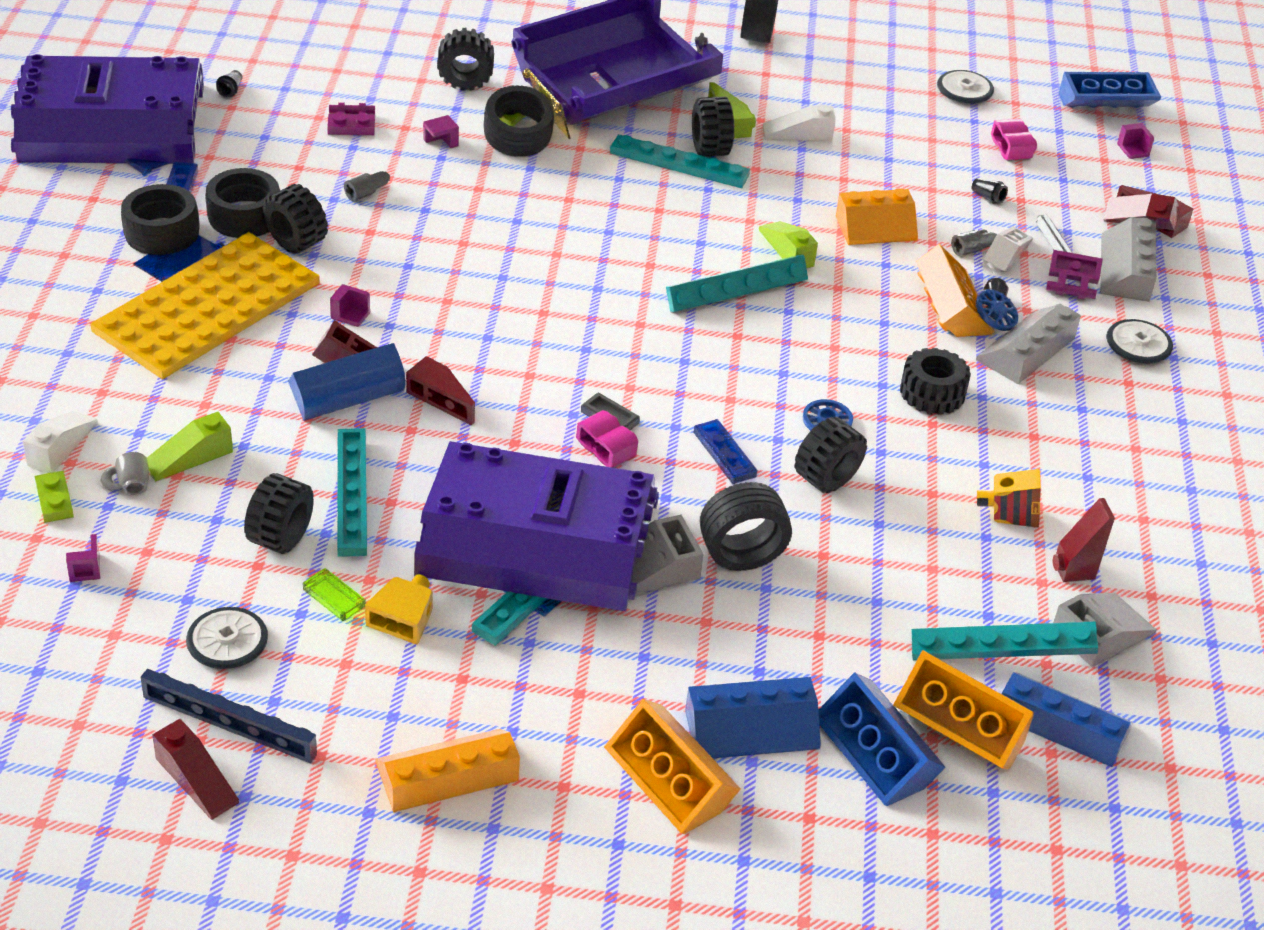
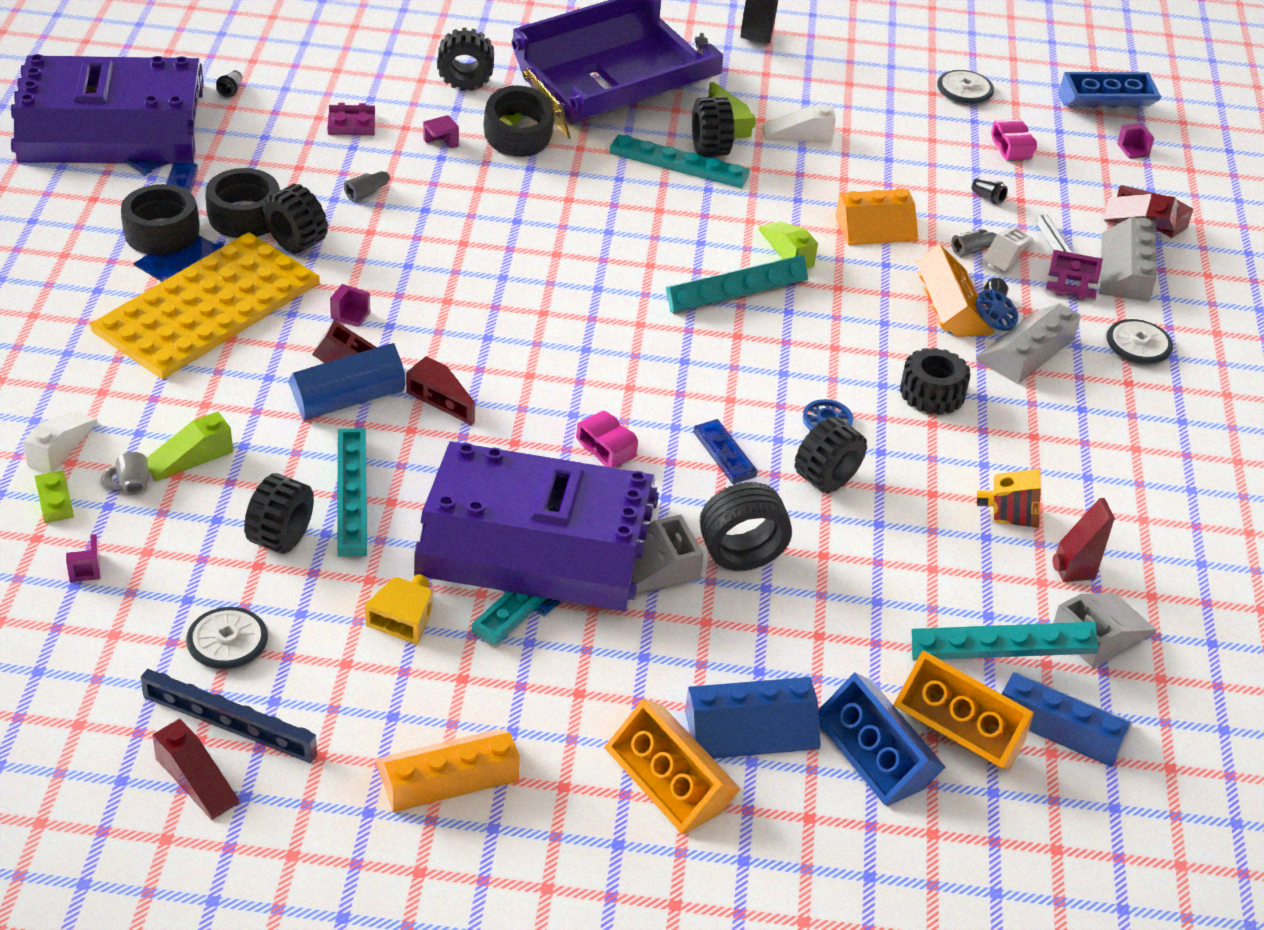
(334, 594): clear neon green tile -> none
(600, 402): dark grey tile -> none

